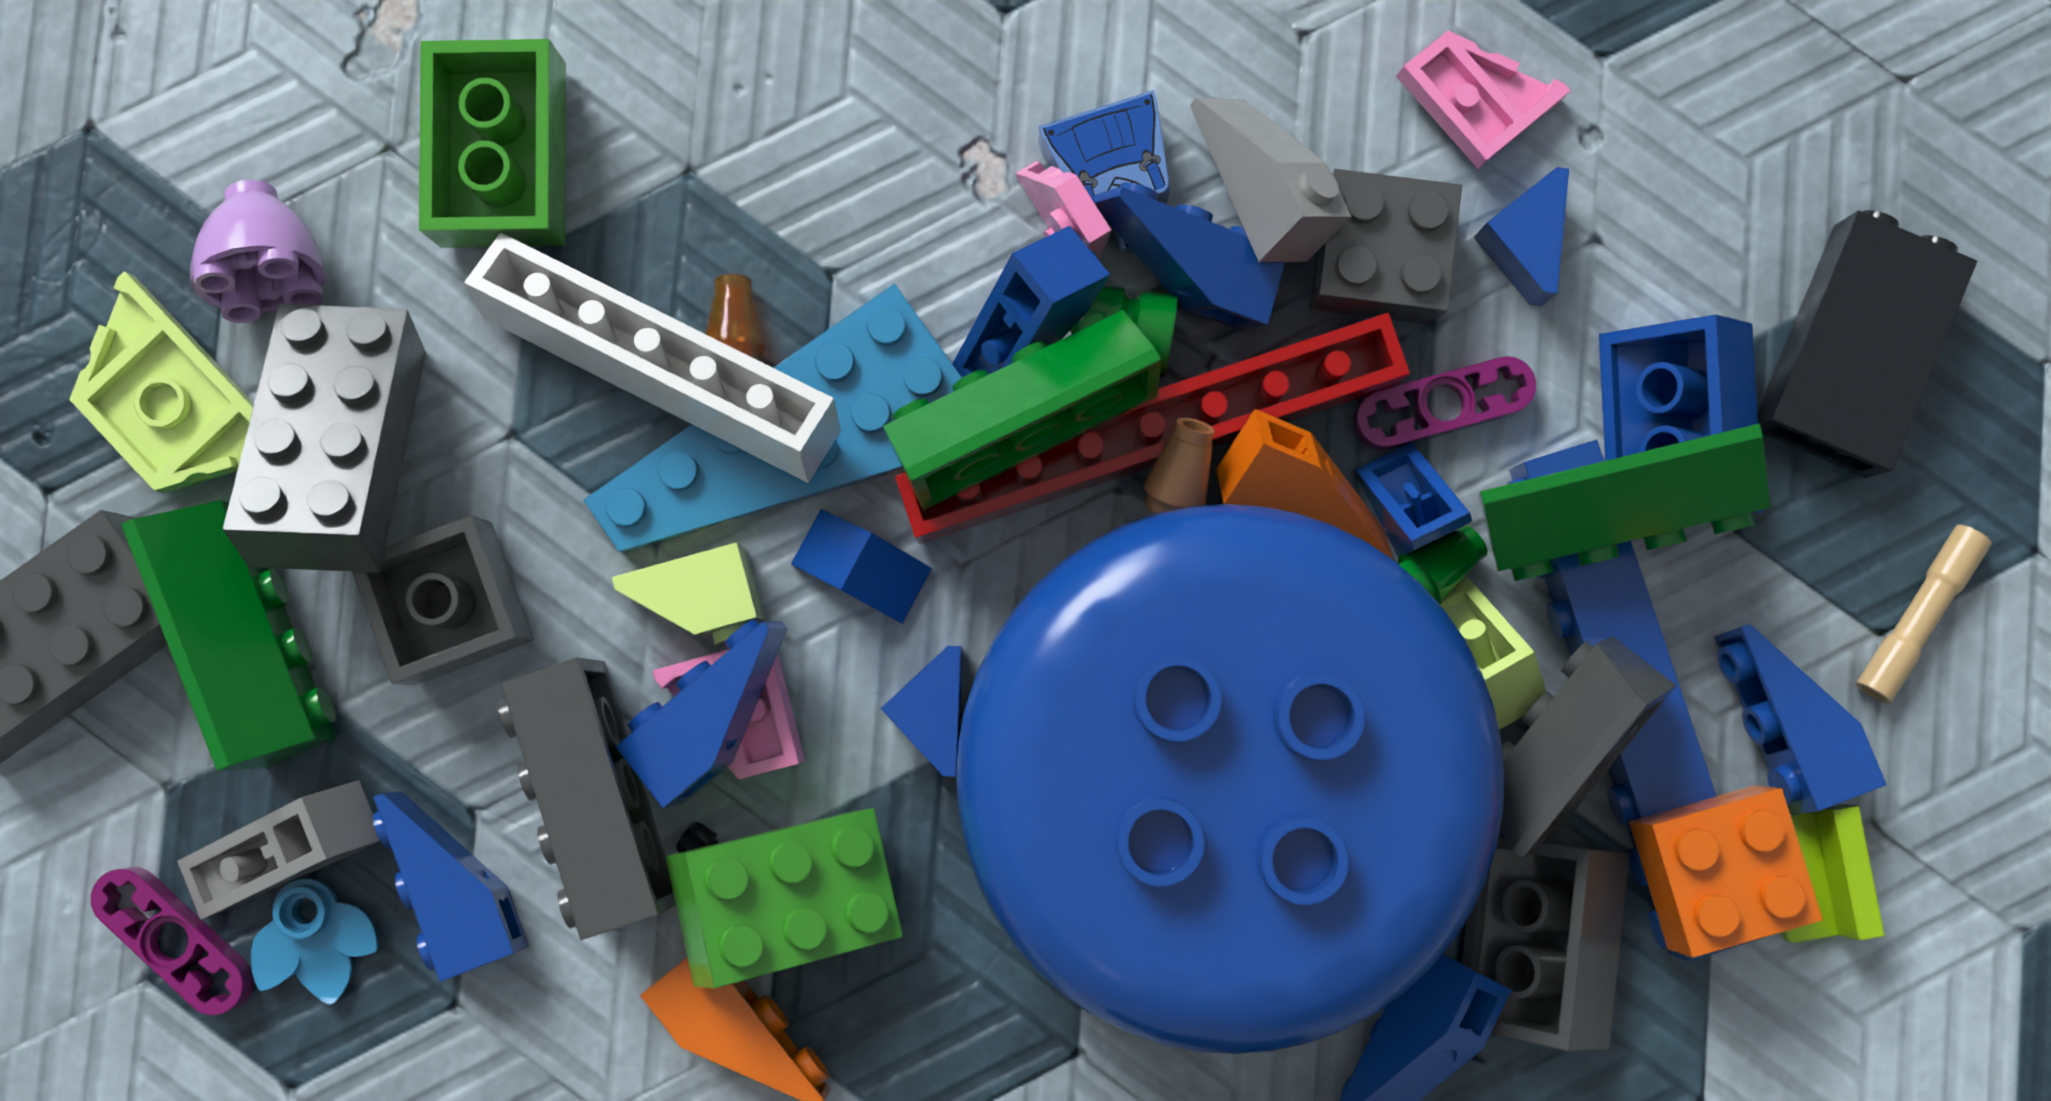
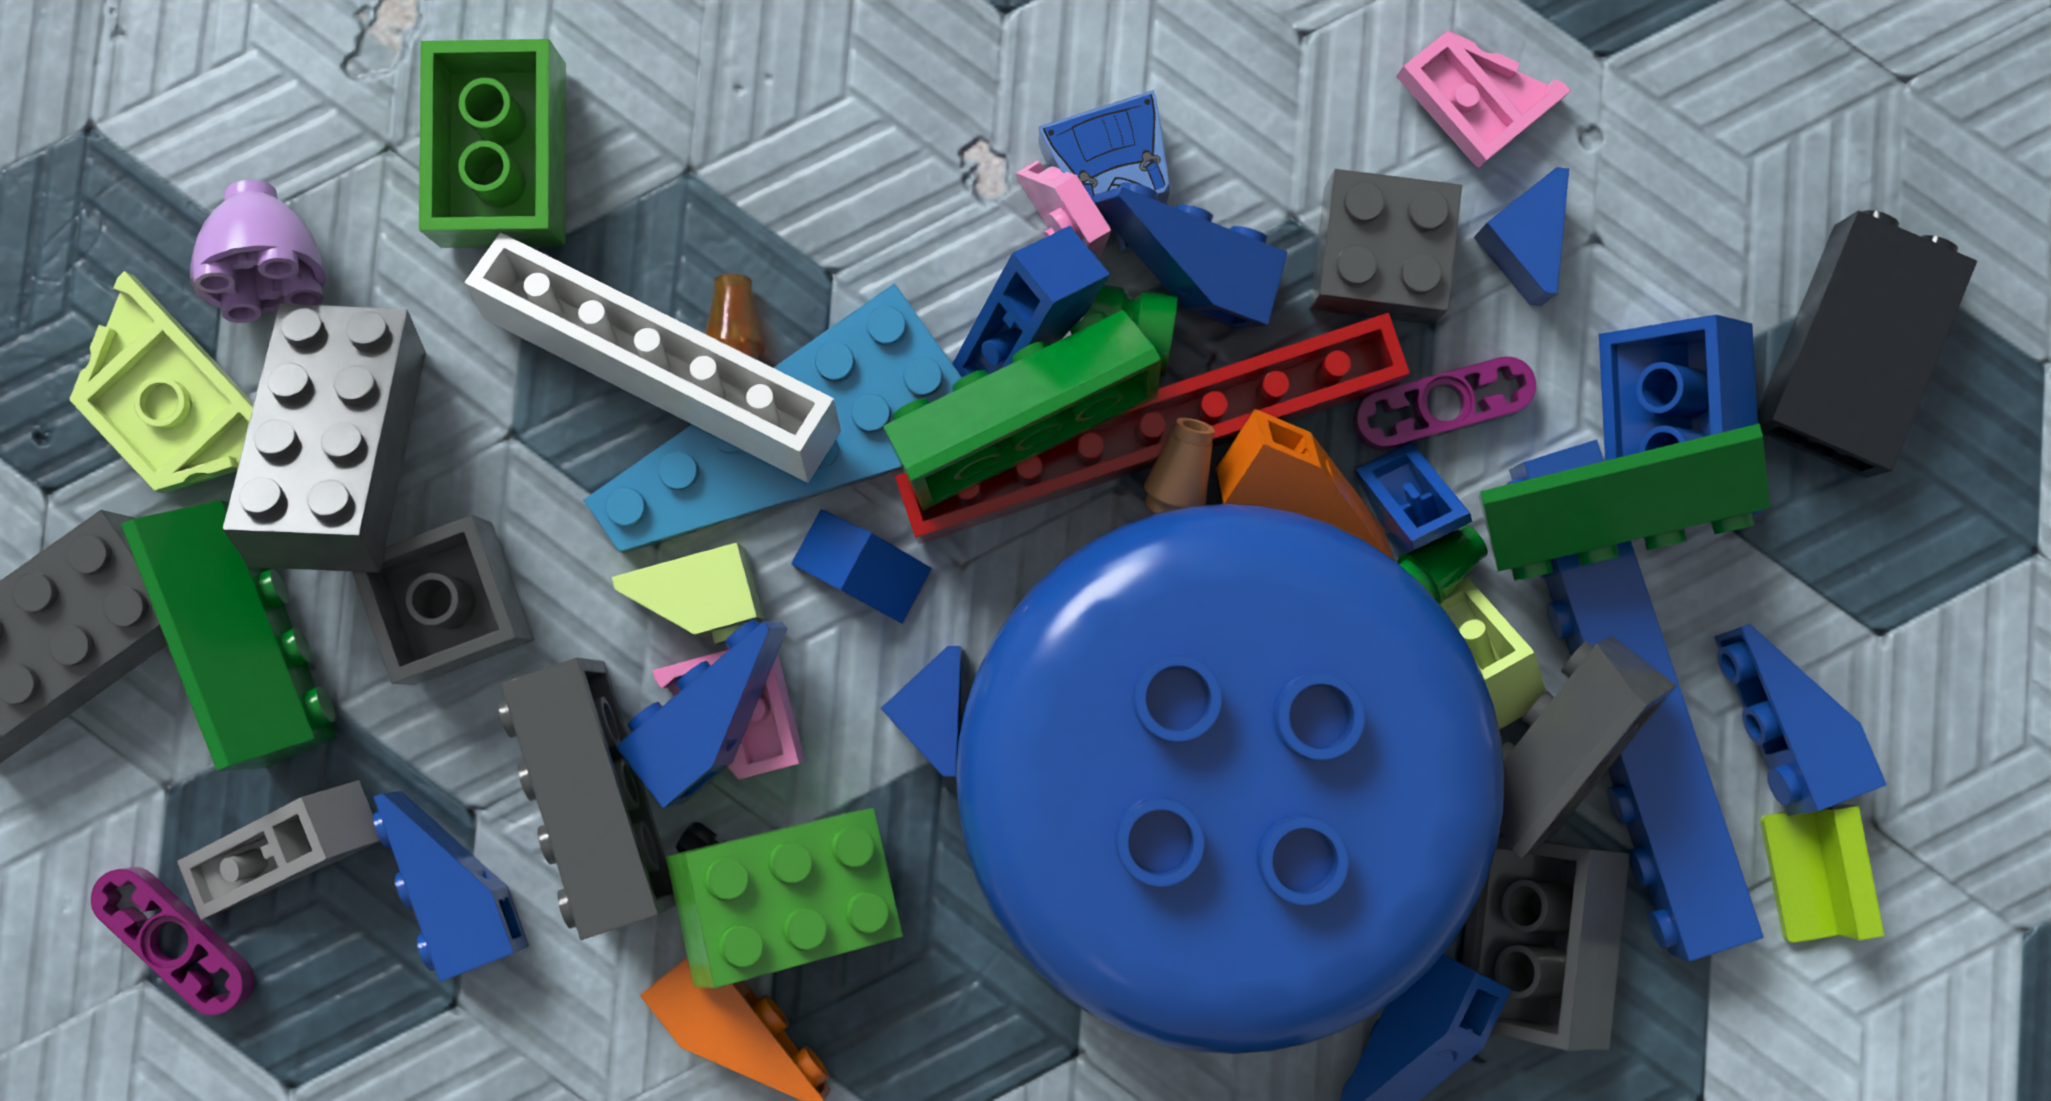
(314, 950): dark azure plate -> none
(1274, 181): light grey slope -> none
(1725, 870): orange brick -> none
(1943, 581): tan piece -> none

